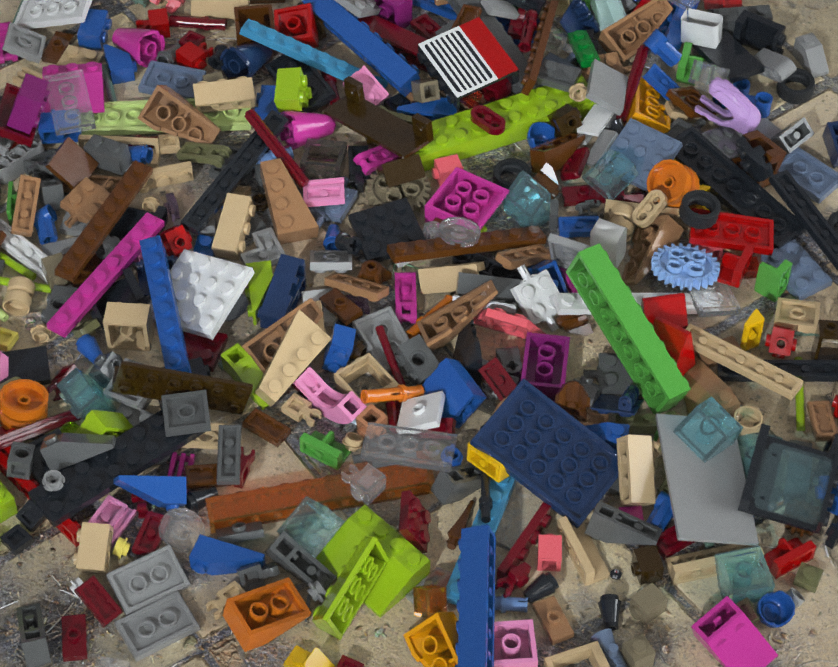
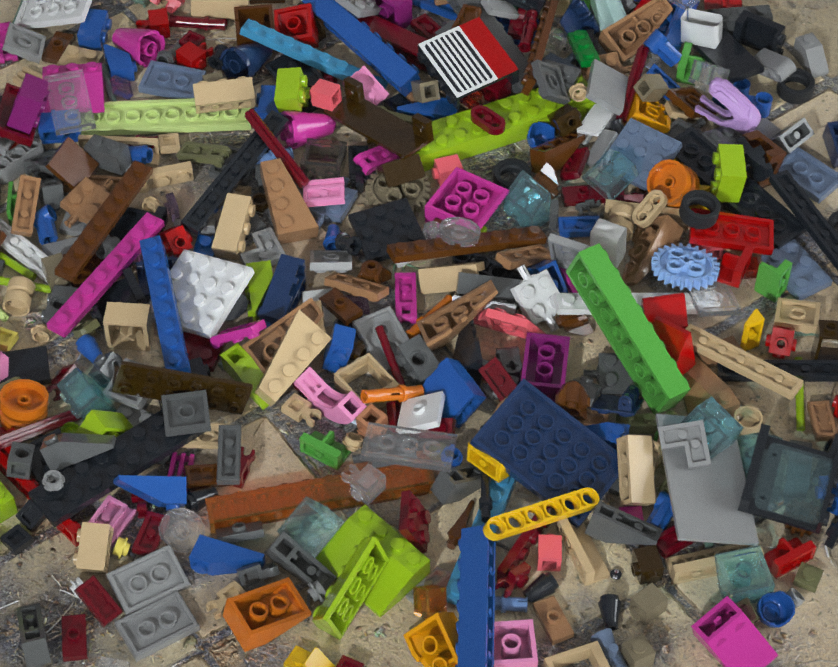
(121, 87): none -> clear purple plate
(174, 115): medium nougat wedge -> none
(238, 333): none -> dark pink plate
(266, 427): reddish brown plate -> none
(325, 95): none -> coral brick
(540, 511): none -> yellow beam
(550, 82): none -> dark grey plate
(651, 87): none -> dark tan brick
(690, 437): none -> light grey plate
(729, 172): none -> lime brick

